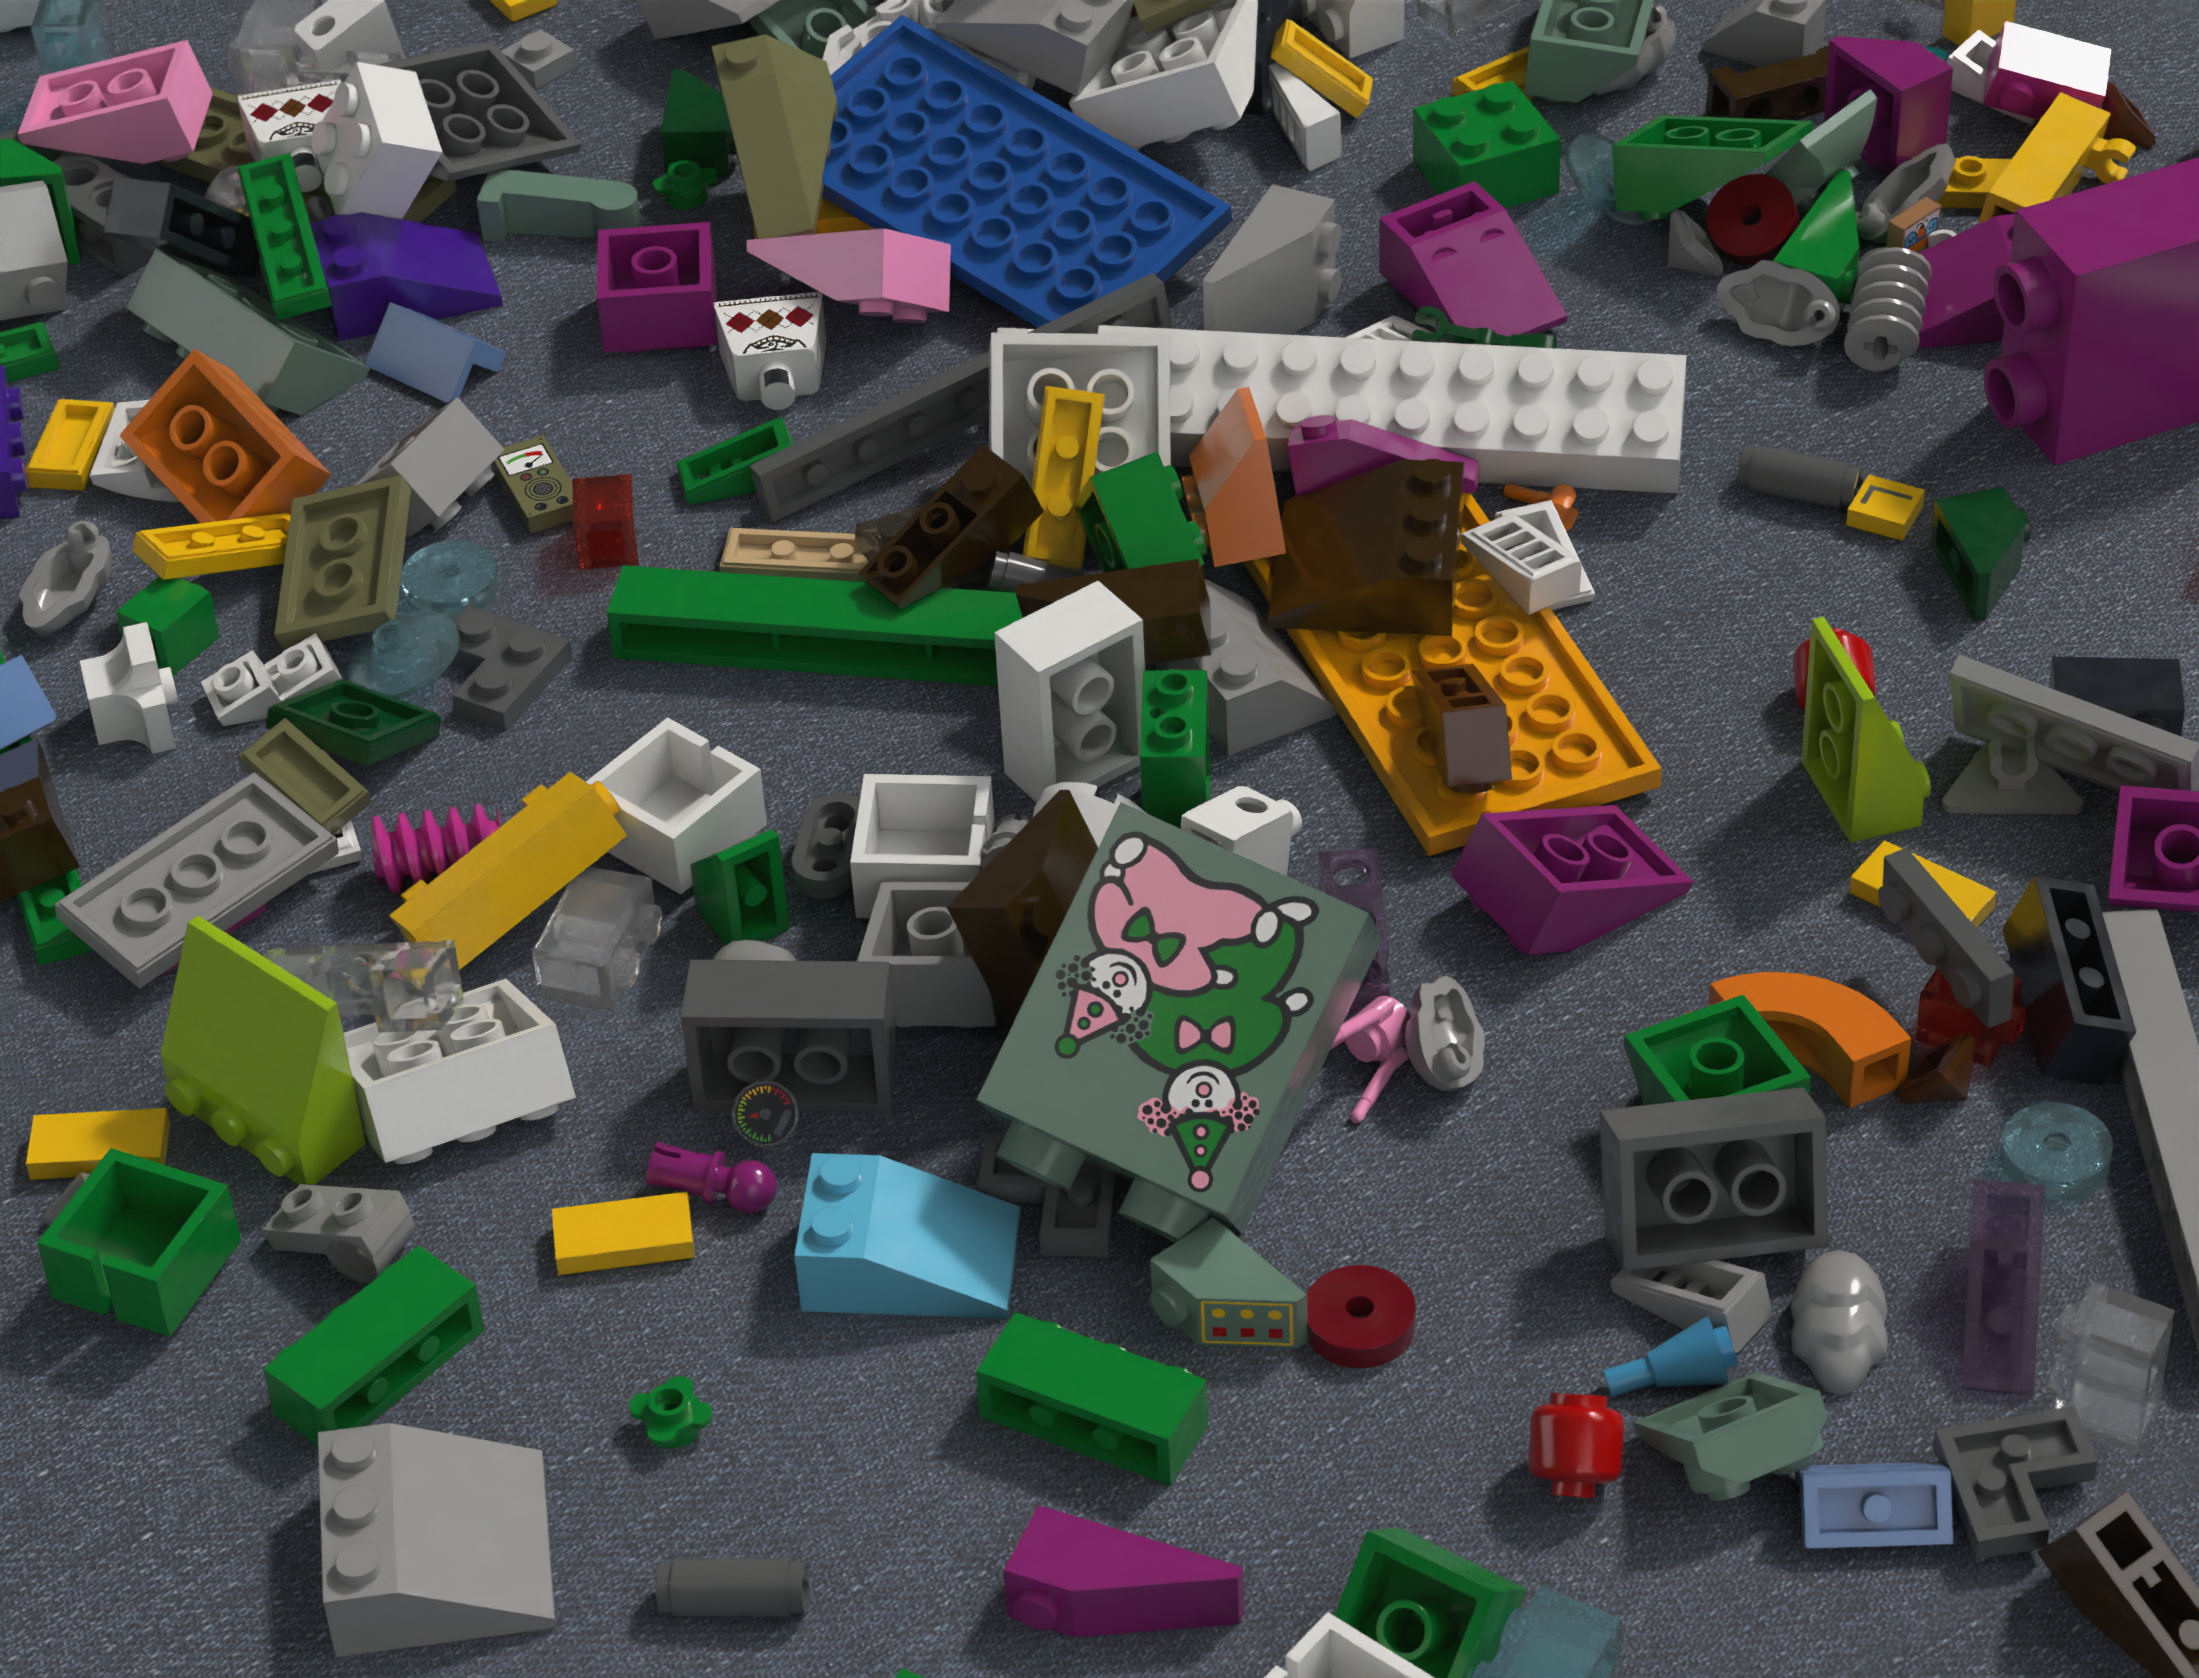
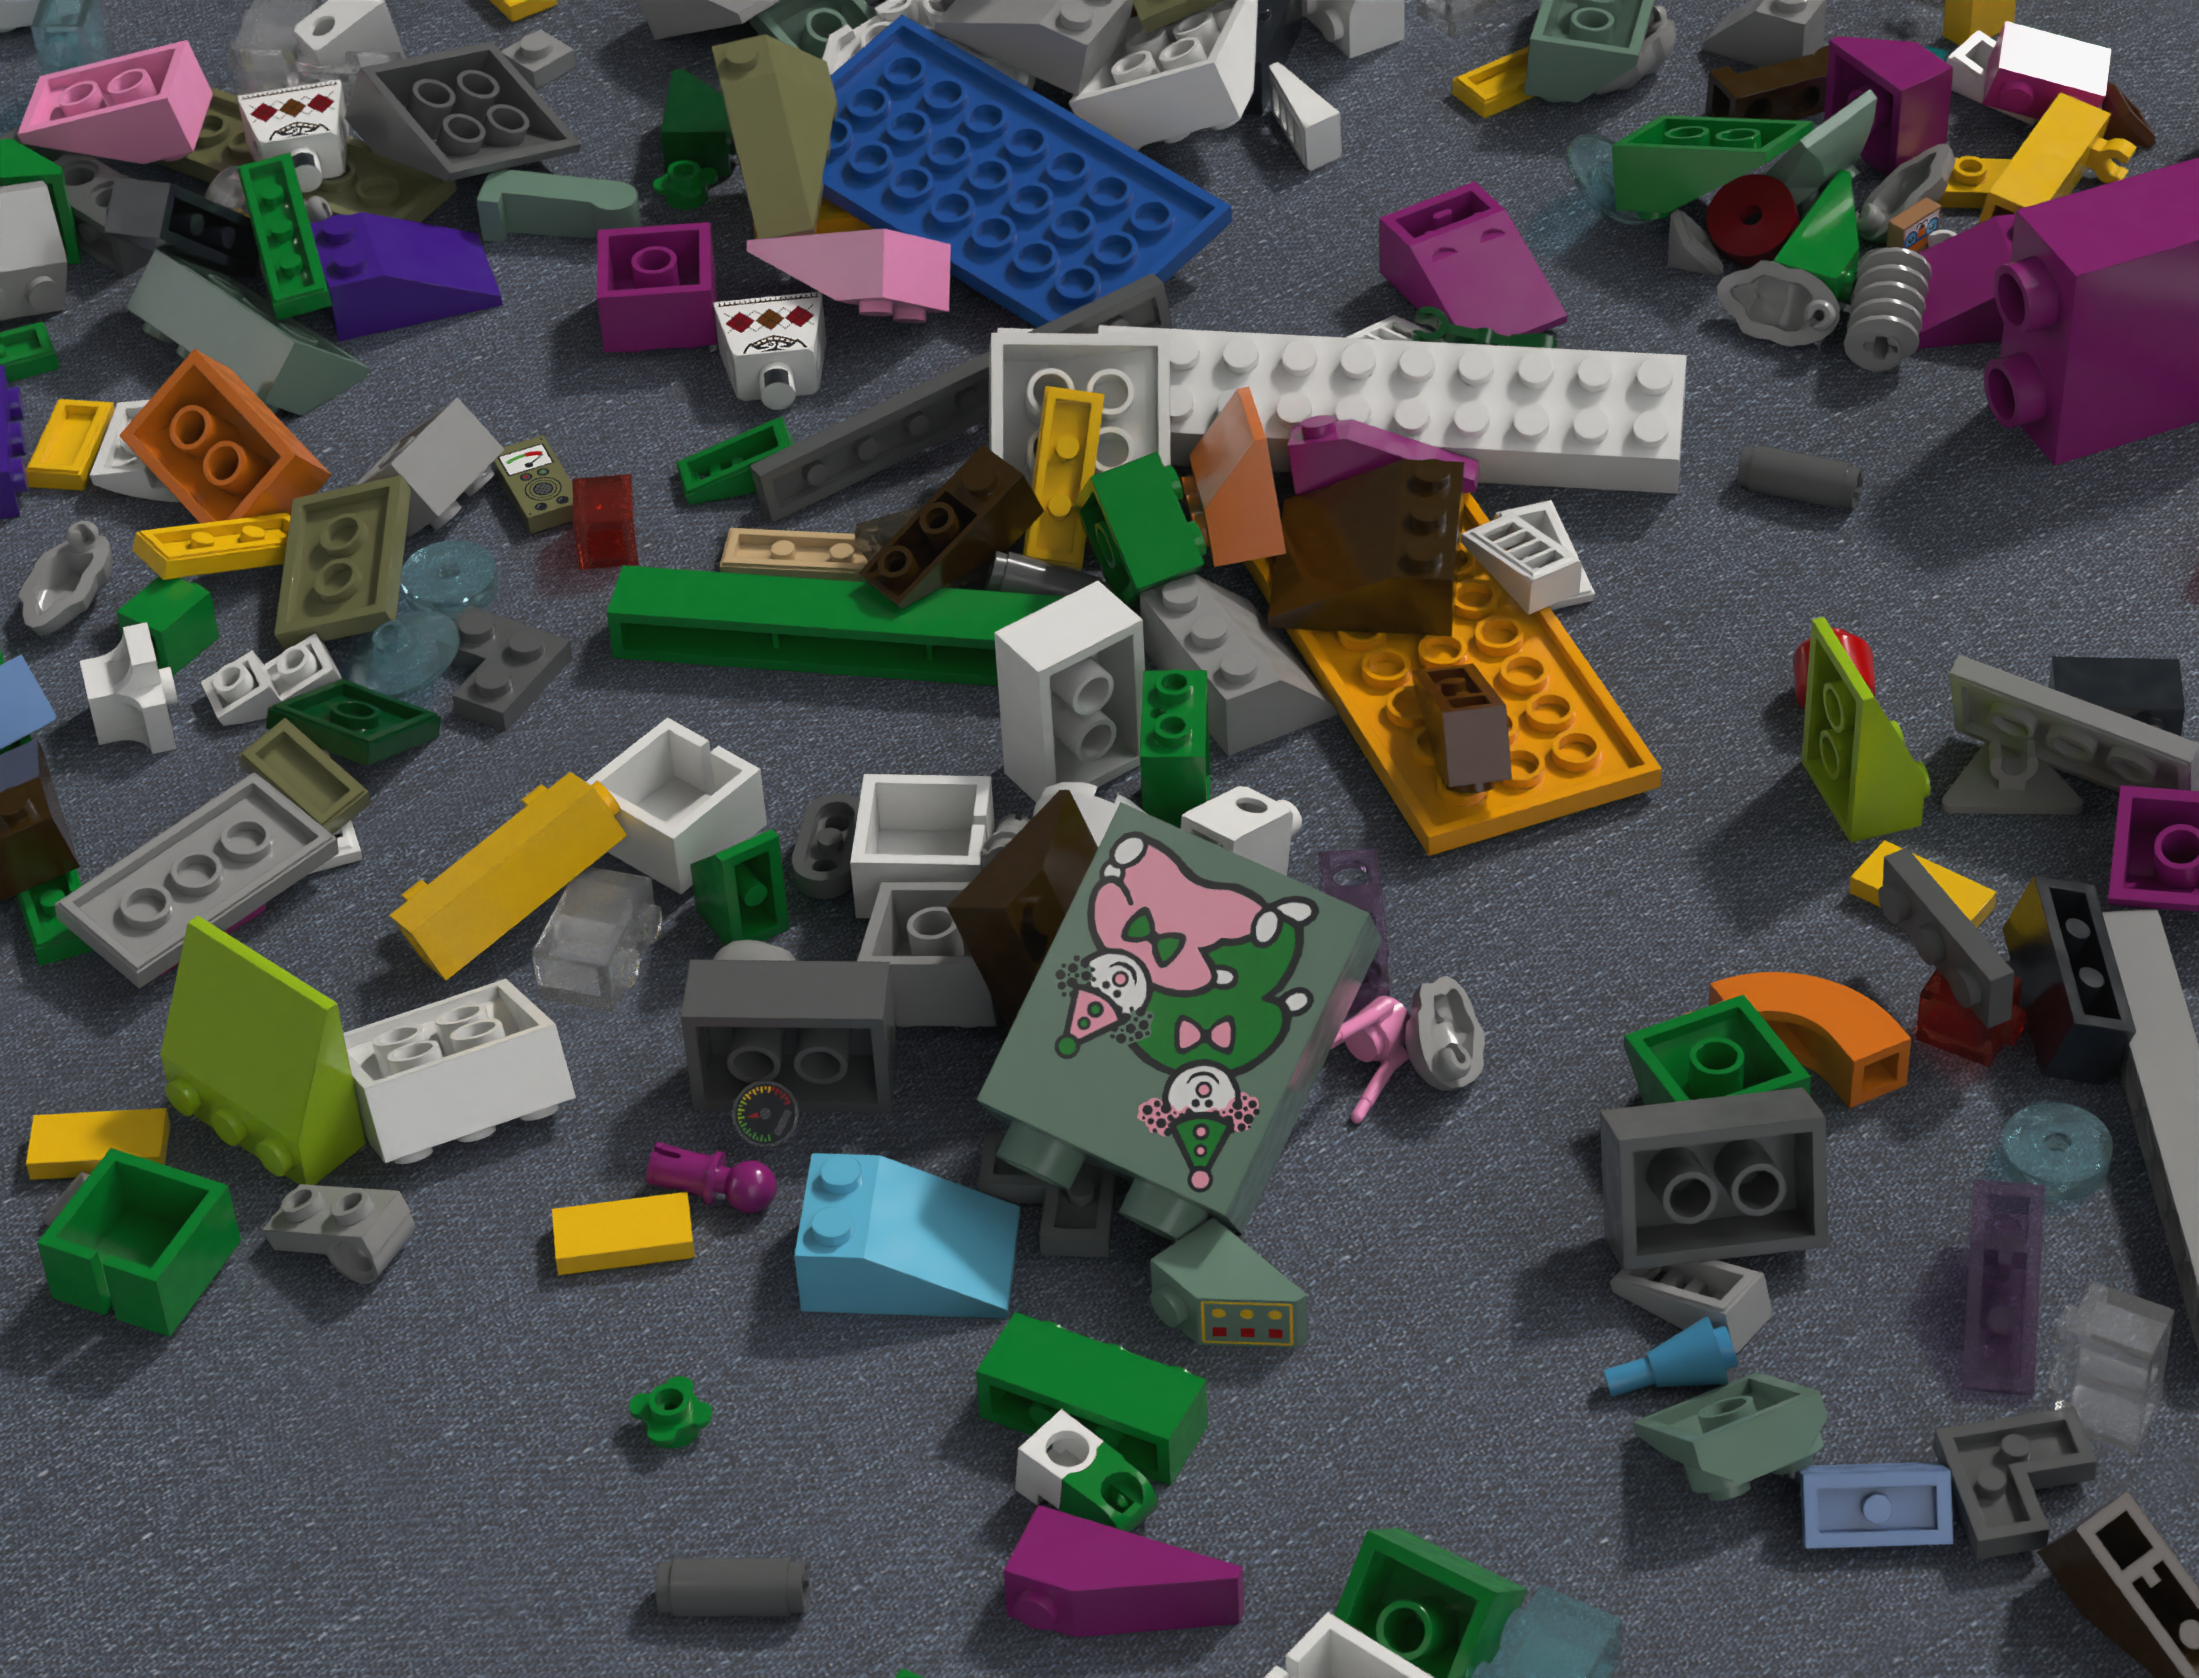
(375, 1347): green brick -> none
(376, 142): white piece -> none
(399, 983): clear arch -> none
(426, 848): dark pink piece -> none
(428, 353): medium blue panel -> none
(431, 1538): light grey slope -> none
(1083, 1476): none -> leg
(1166, 597): dark brown slope -> none
(1276, 267): light grey slope -> none
(1322, 68): yellow tile -> none
(1364, 1340): dark red piece -> none
(1490, 140): green brick -> none
(1561, 496): orange hand -> none
(1564, 875): magenta slope -> none
(1575, 1443): red head -> none
(1839, 1320): light grey arm -> none
(1885, 507): yellow tile -> none
(1941, 1072): reddish brown slope -> none
(1979, 545): dark green slope -> none

